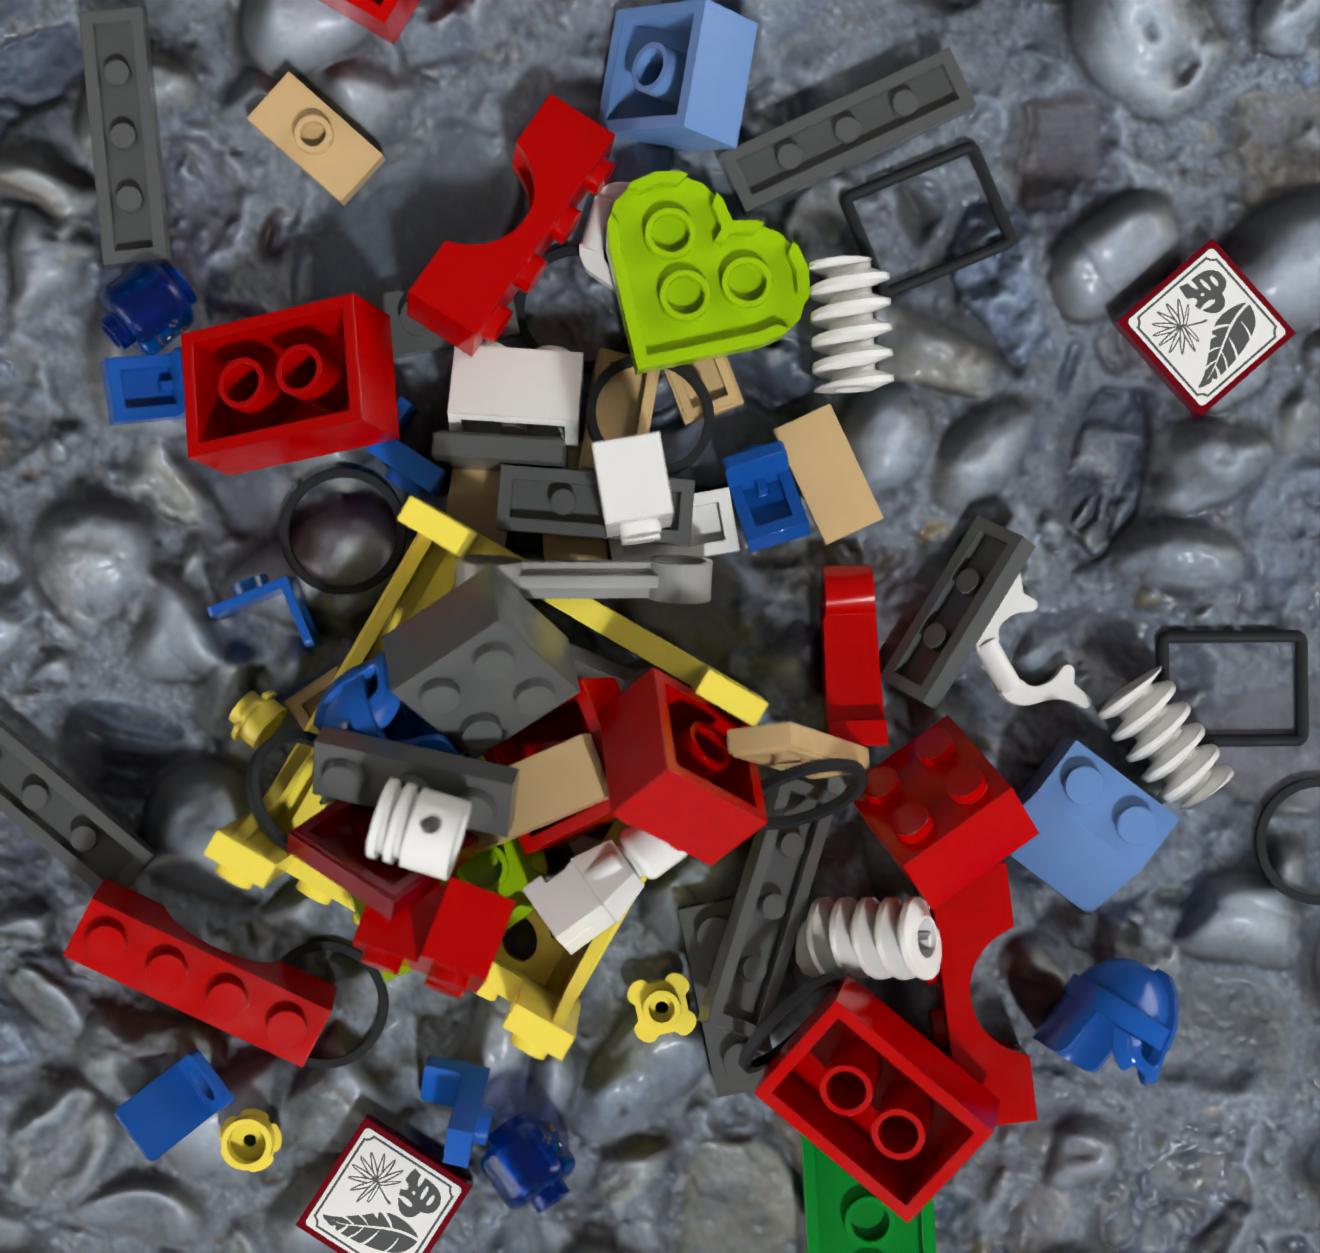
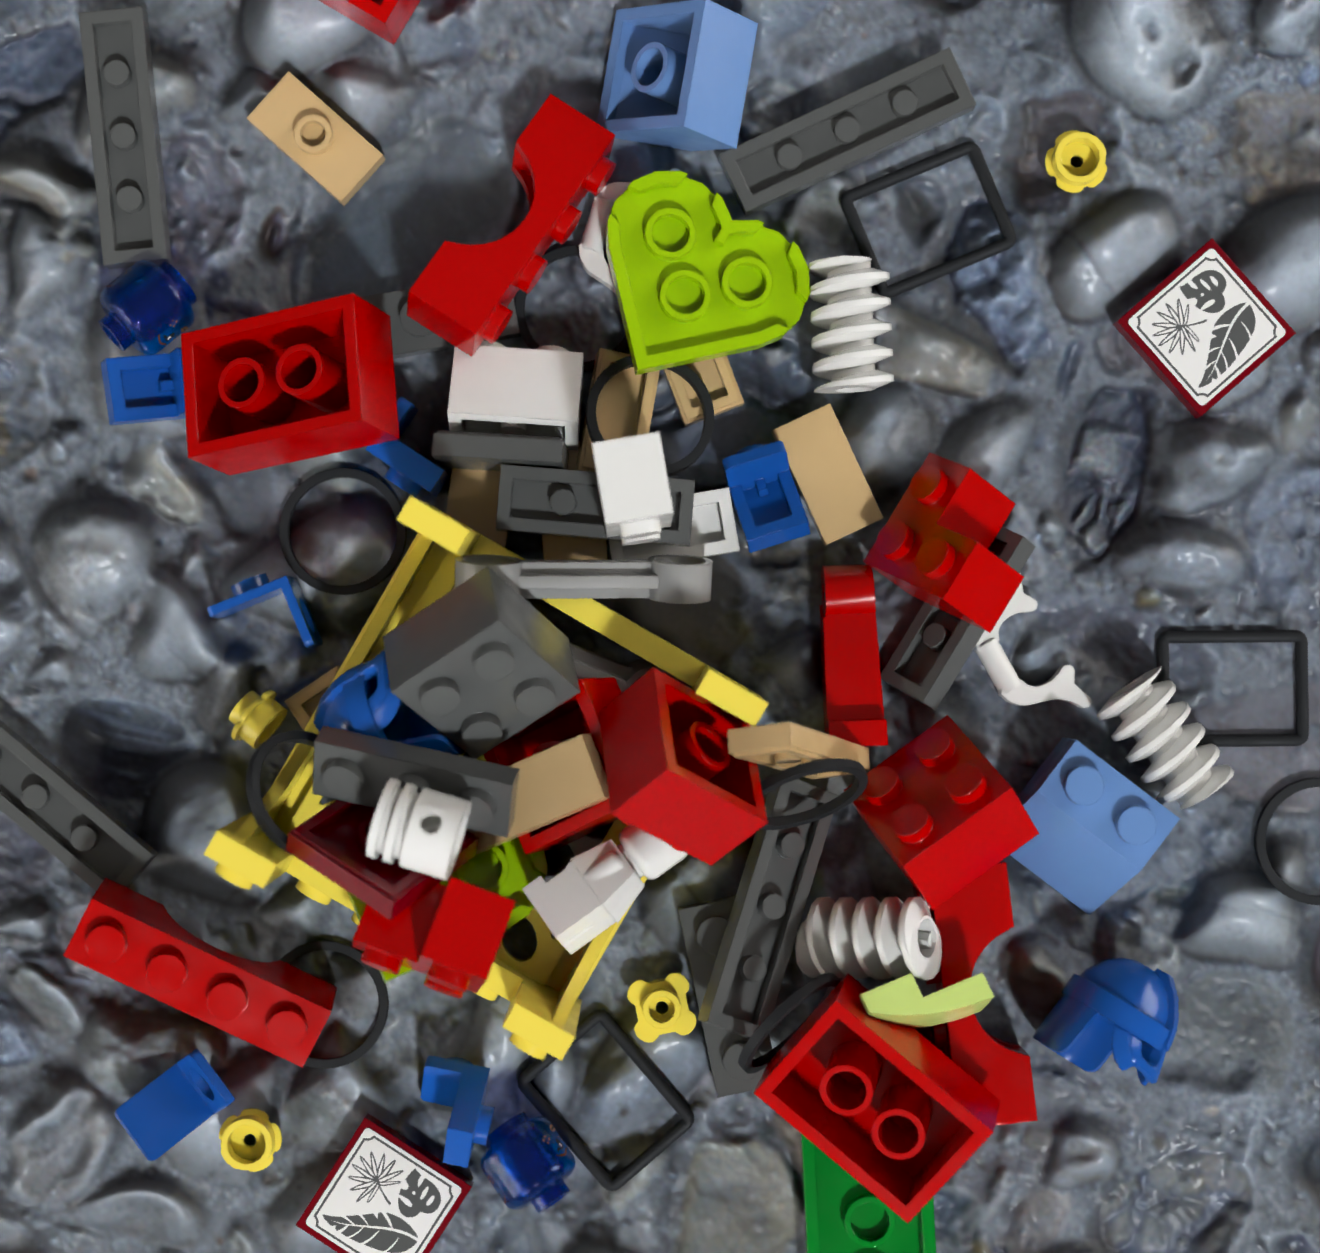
(648, 1070): none -> black piece
(904, 1004): none -> yellowish green slope
(941, 542): none -> red brick
(1088, 149): none -> light yellow plate

